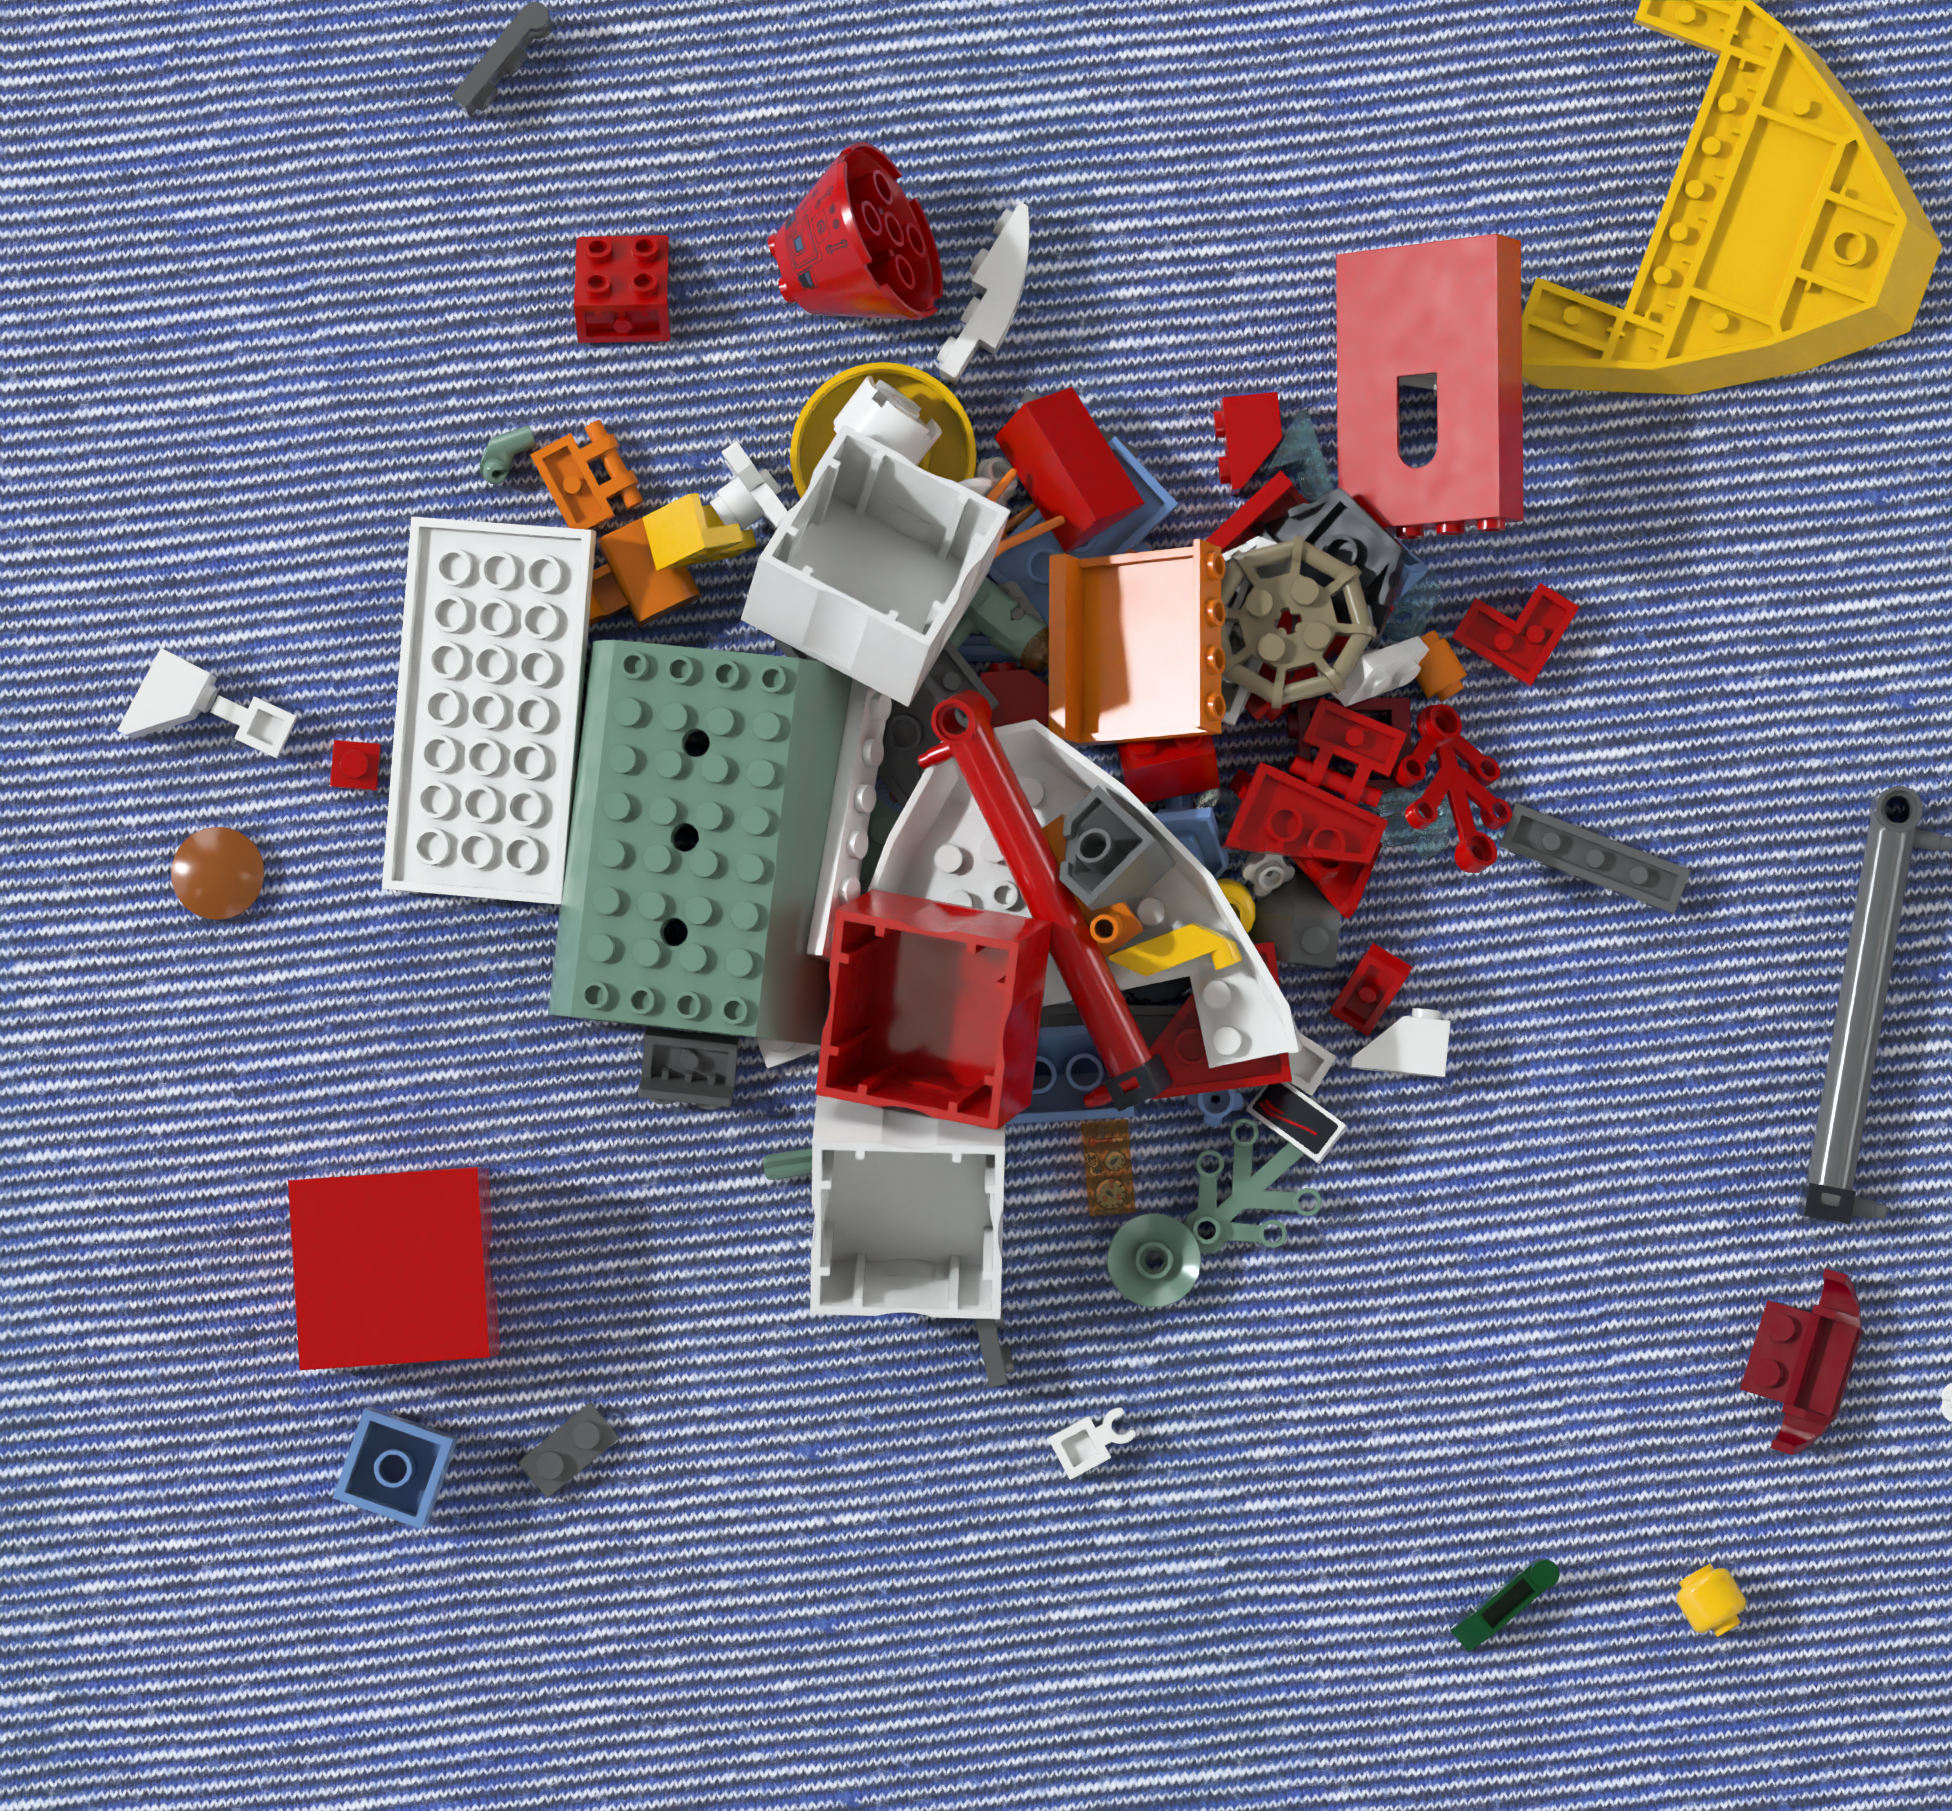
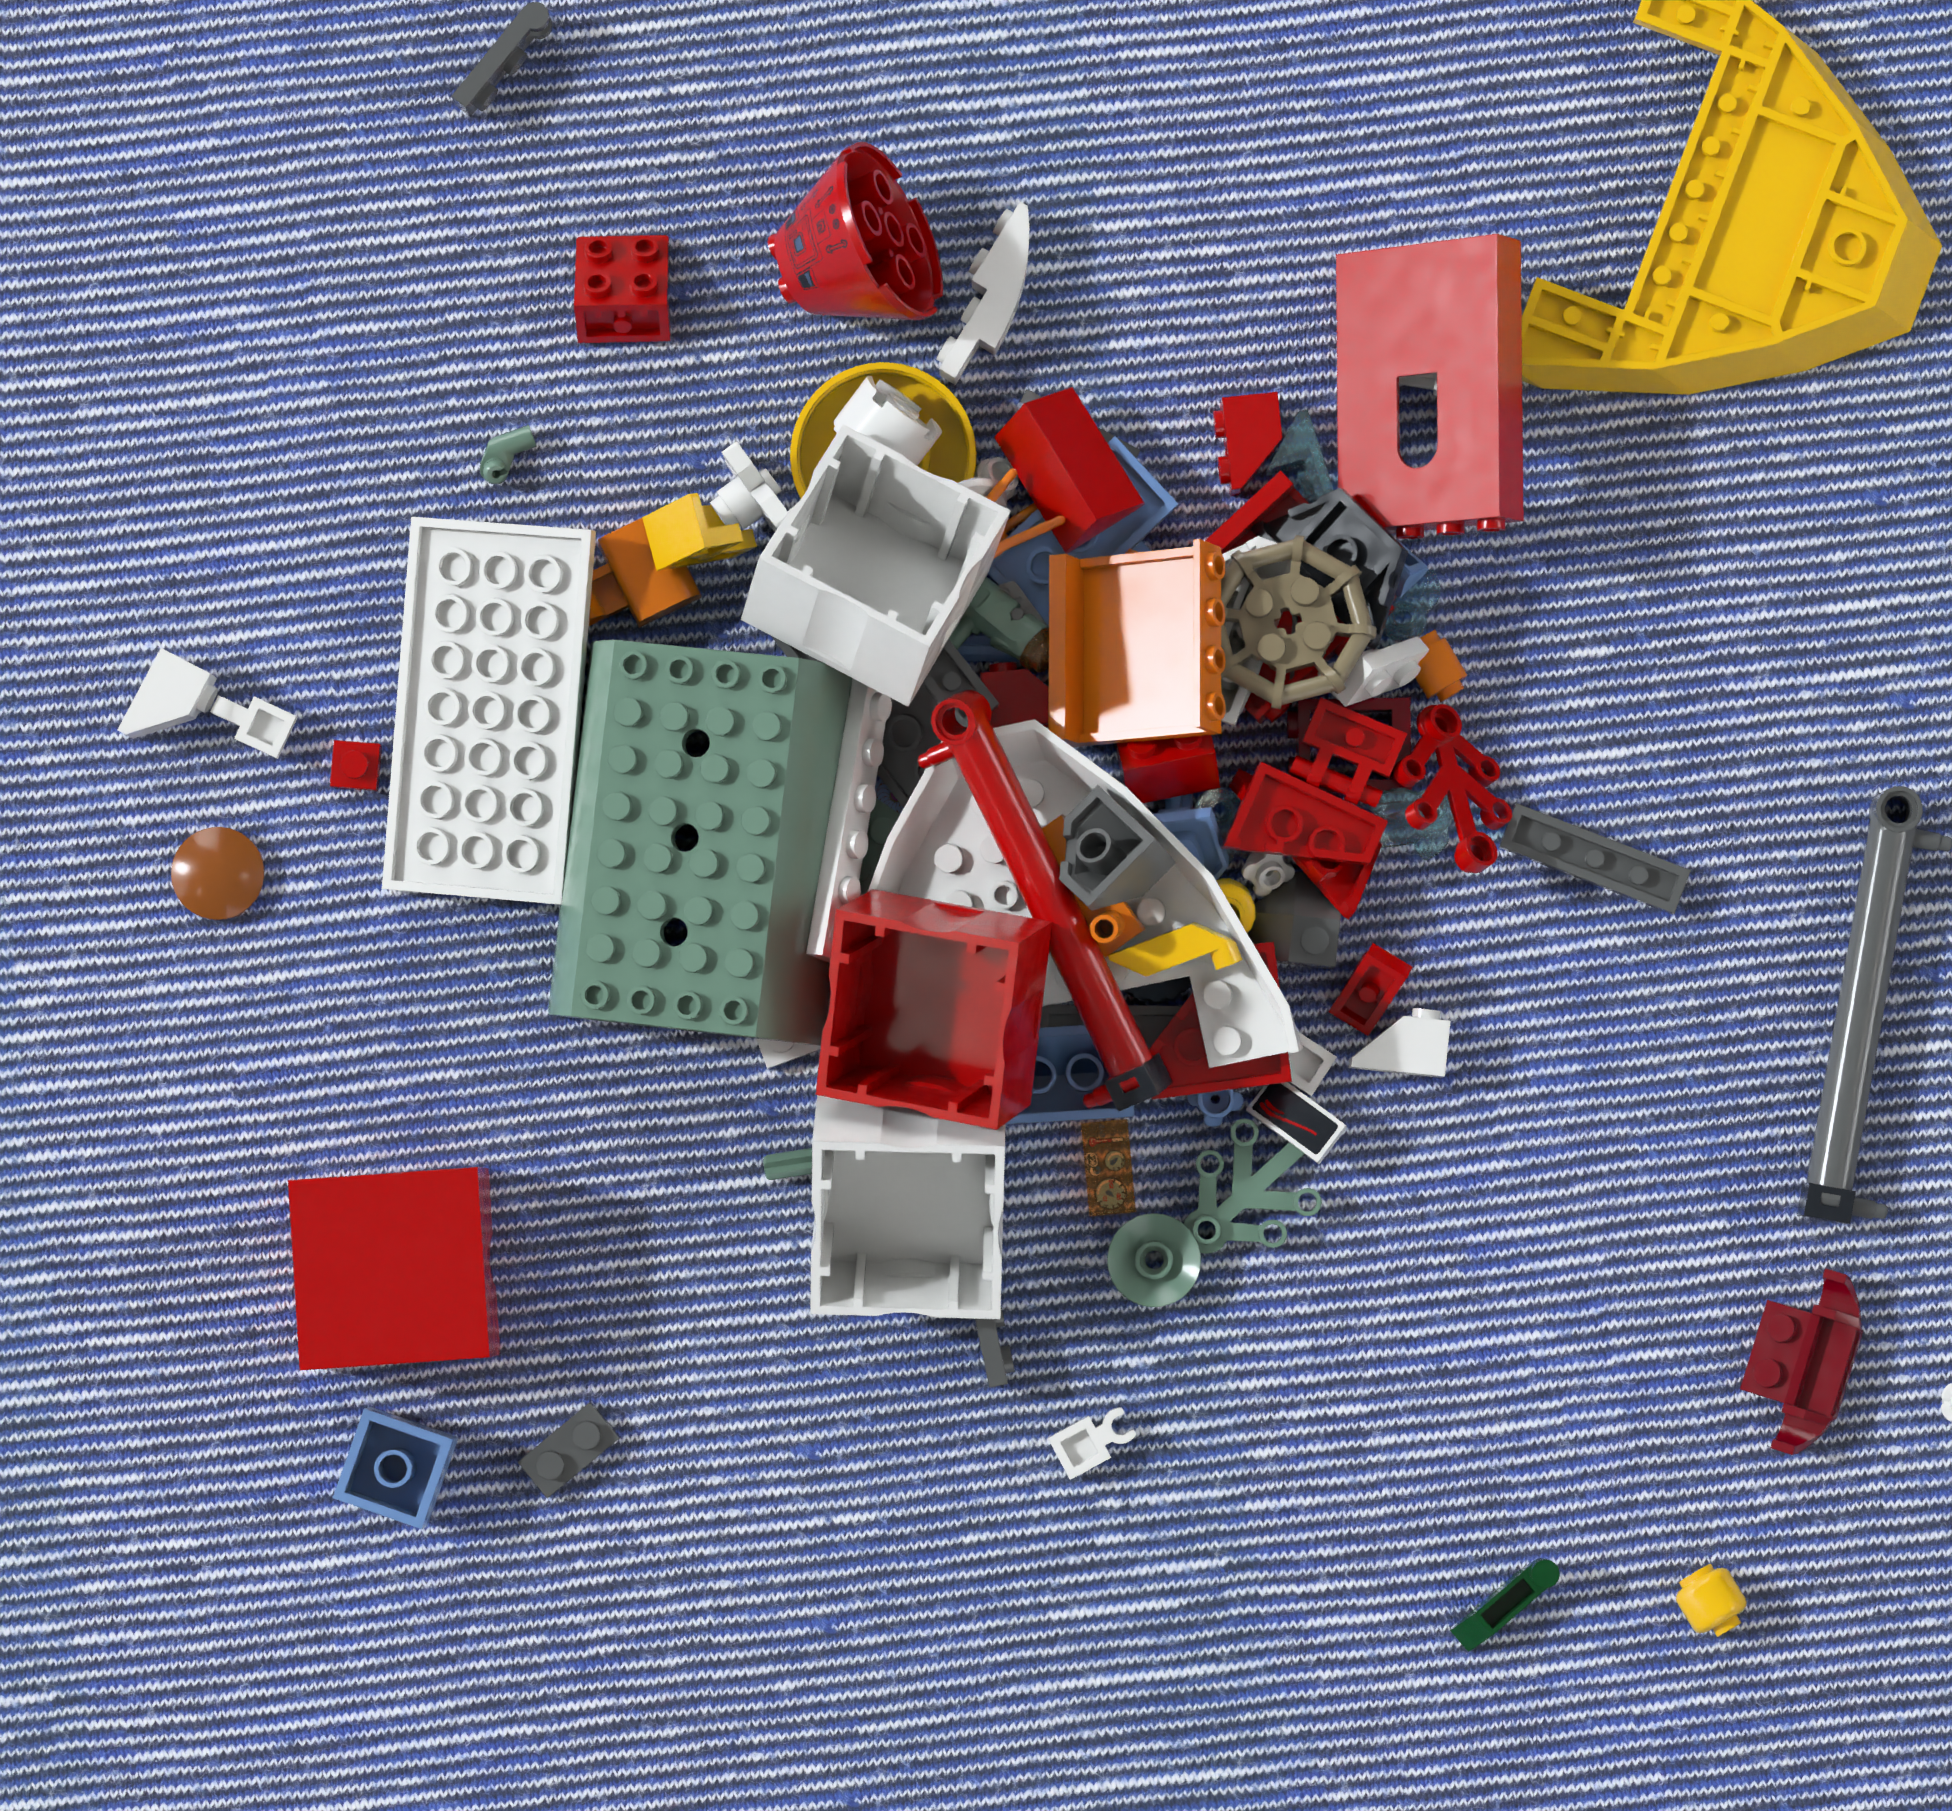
(573, 483): orange plate -> none
(689, 1068): dark grey bracket -> none
(1517, 646): red plate -> none

